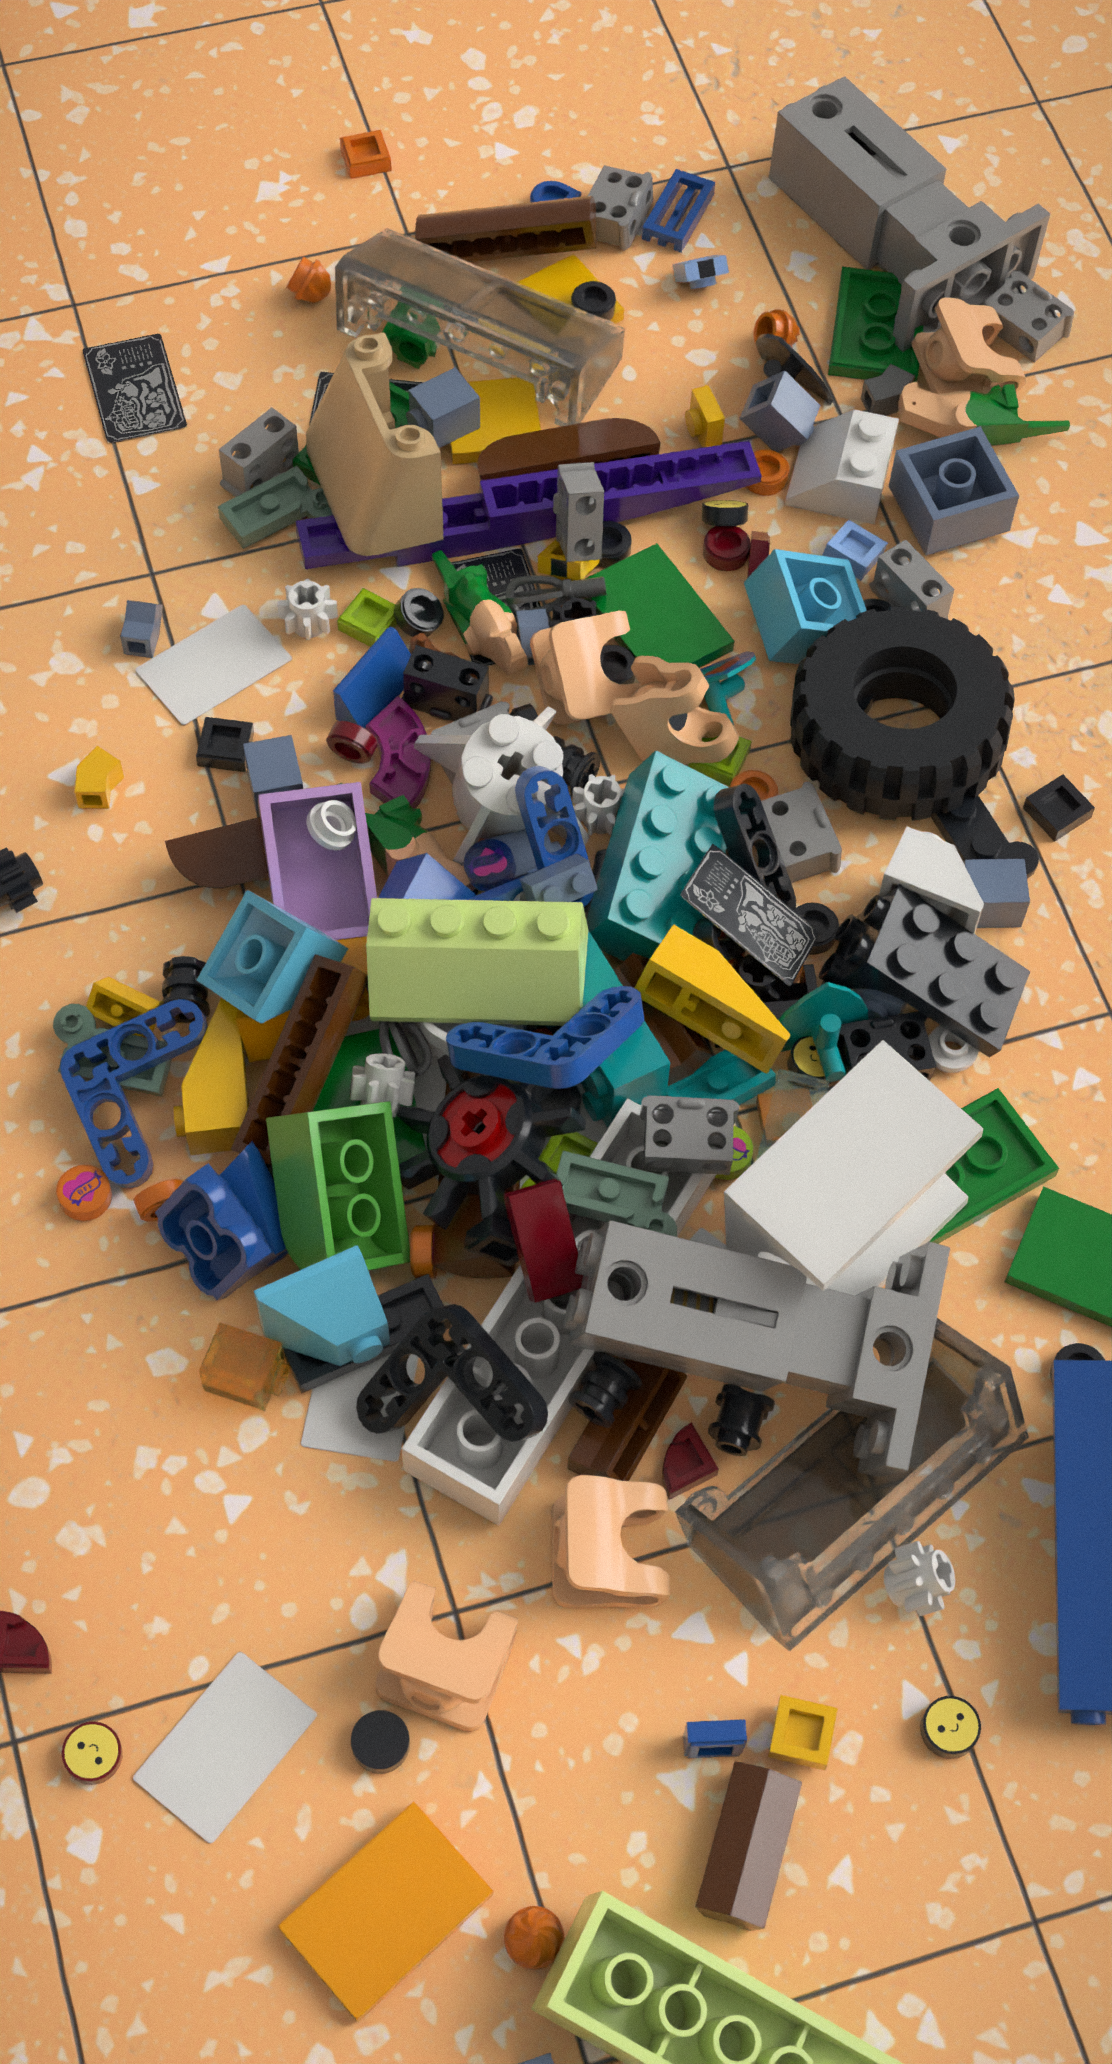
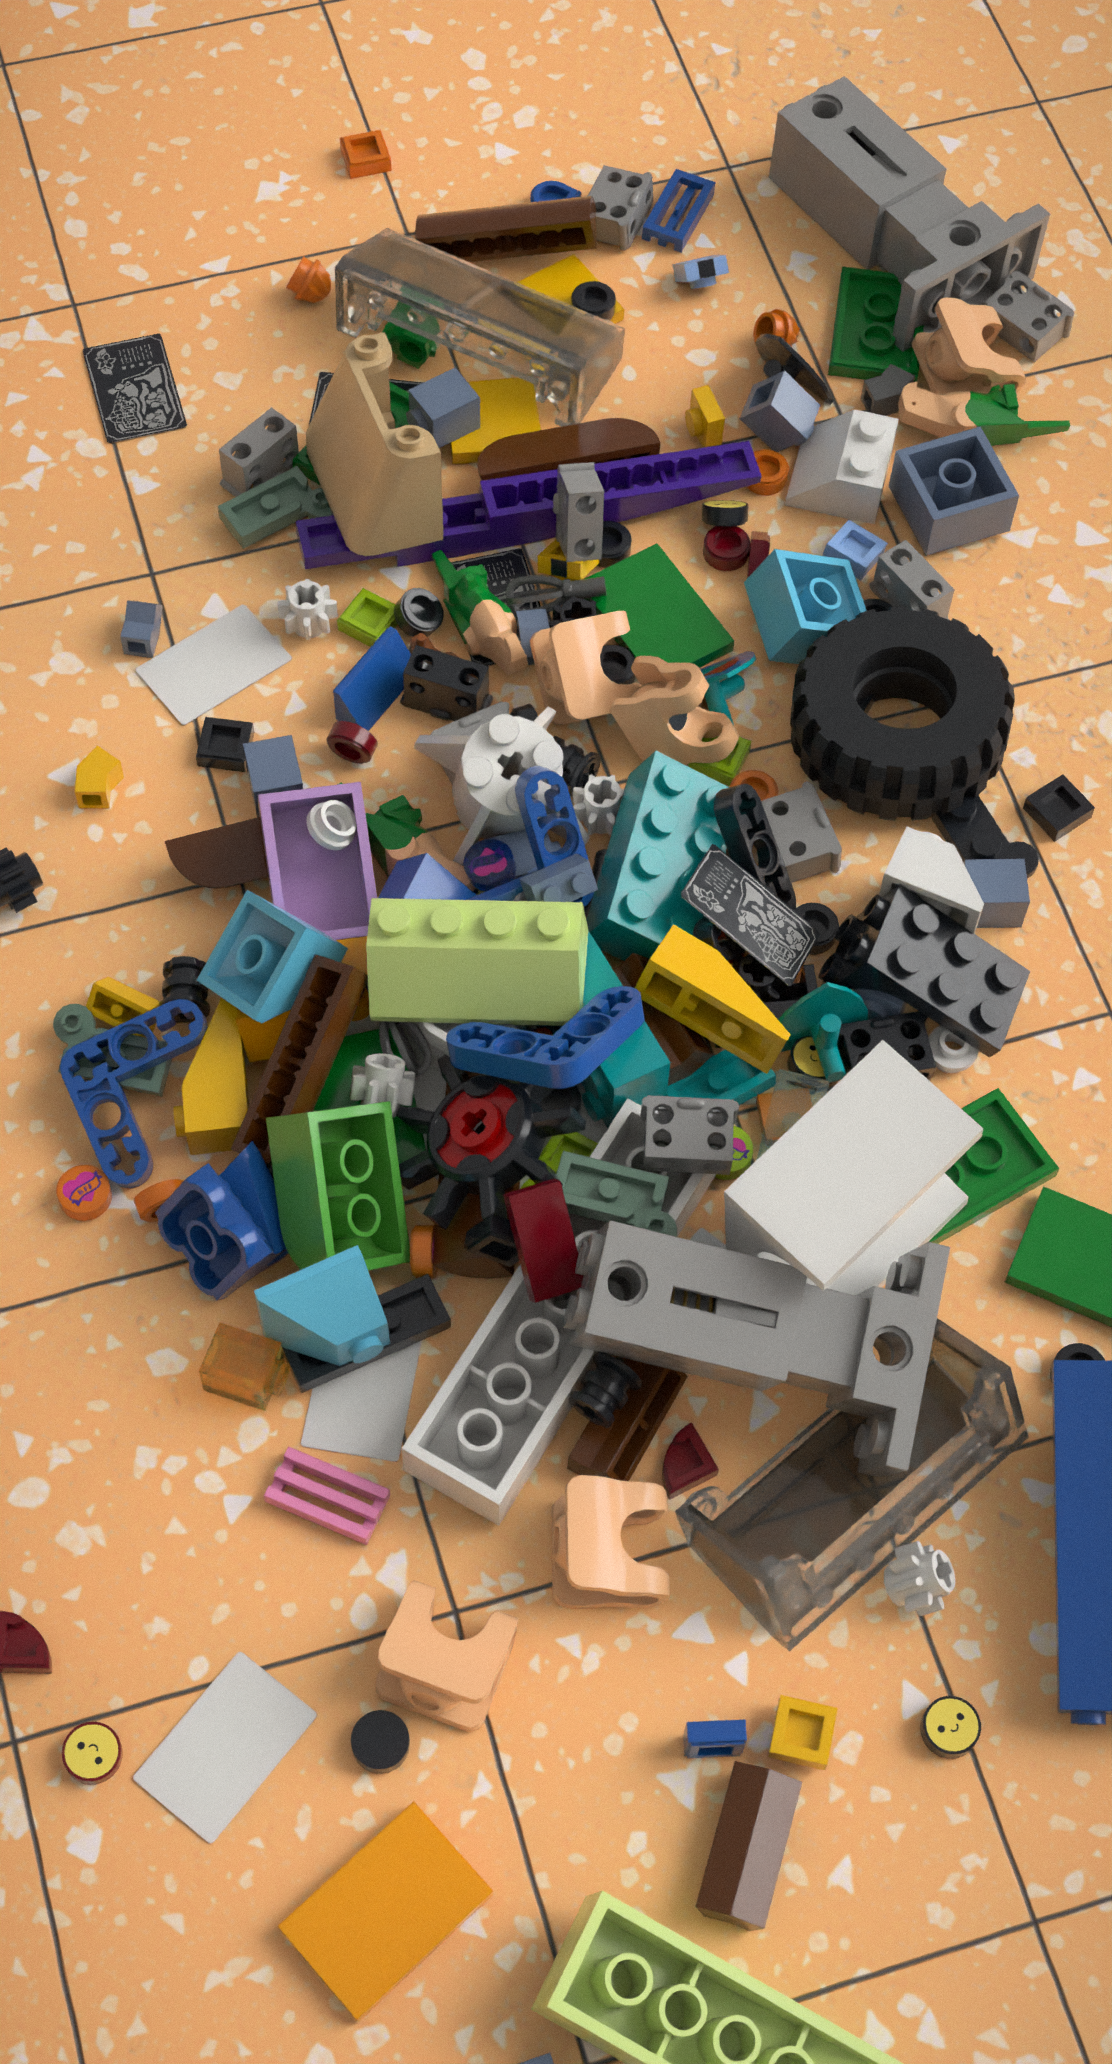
(285, 1476): none -> bright pink tile
(401, 766): magenta tile -> none
(452, 1360): black beam -> none
(533, 1937): orange plate -> none
(739, 1420): black brick -> none

